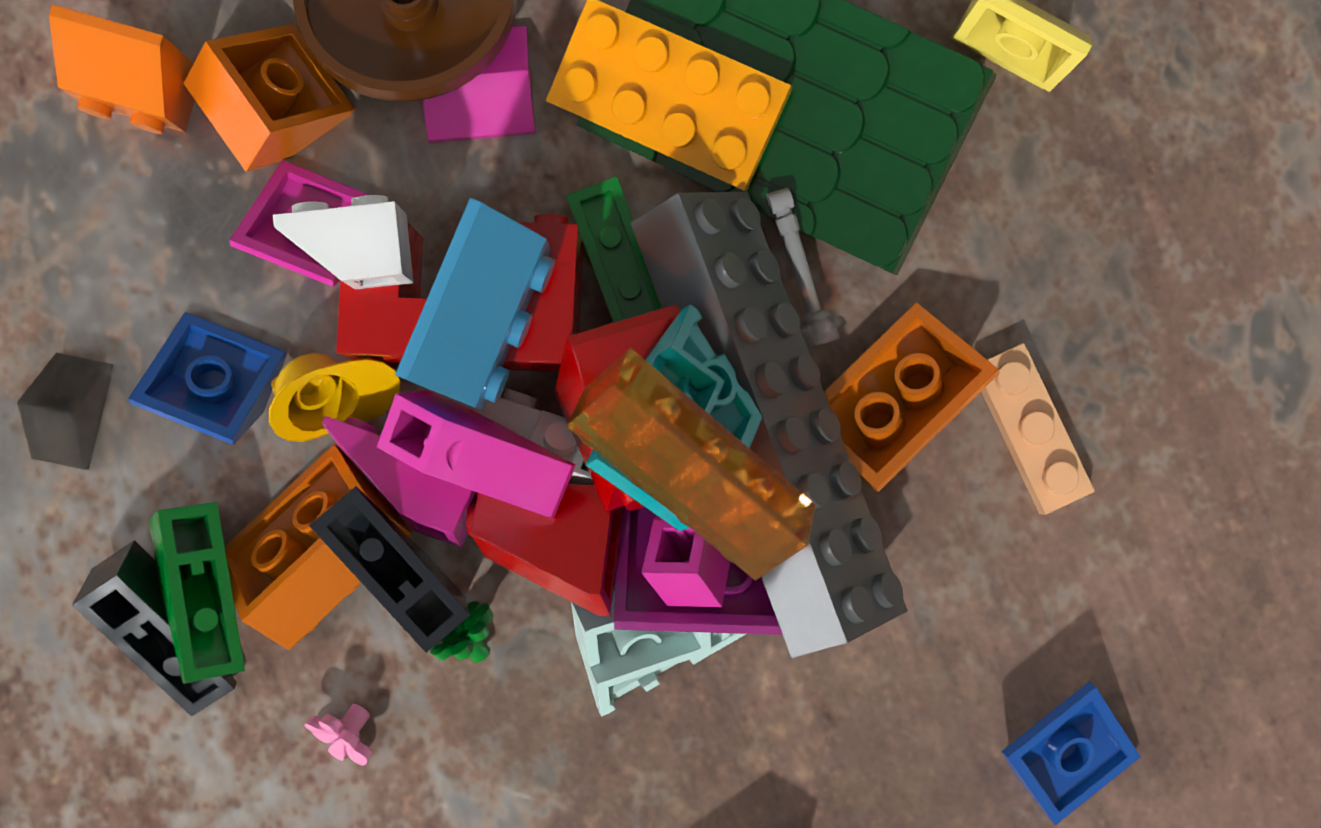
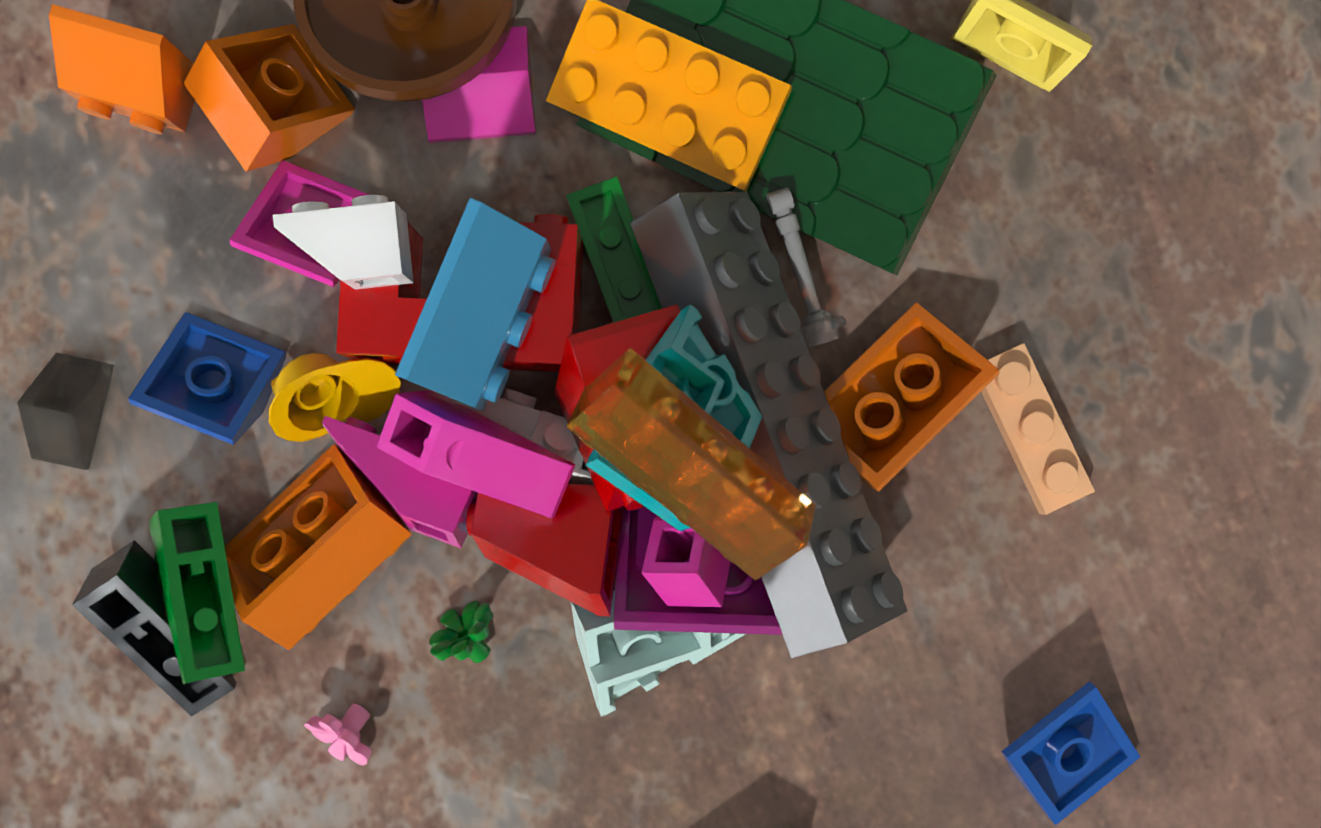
(392, 568): black slope -> none

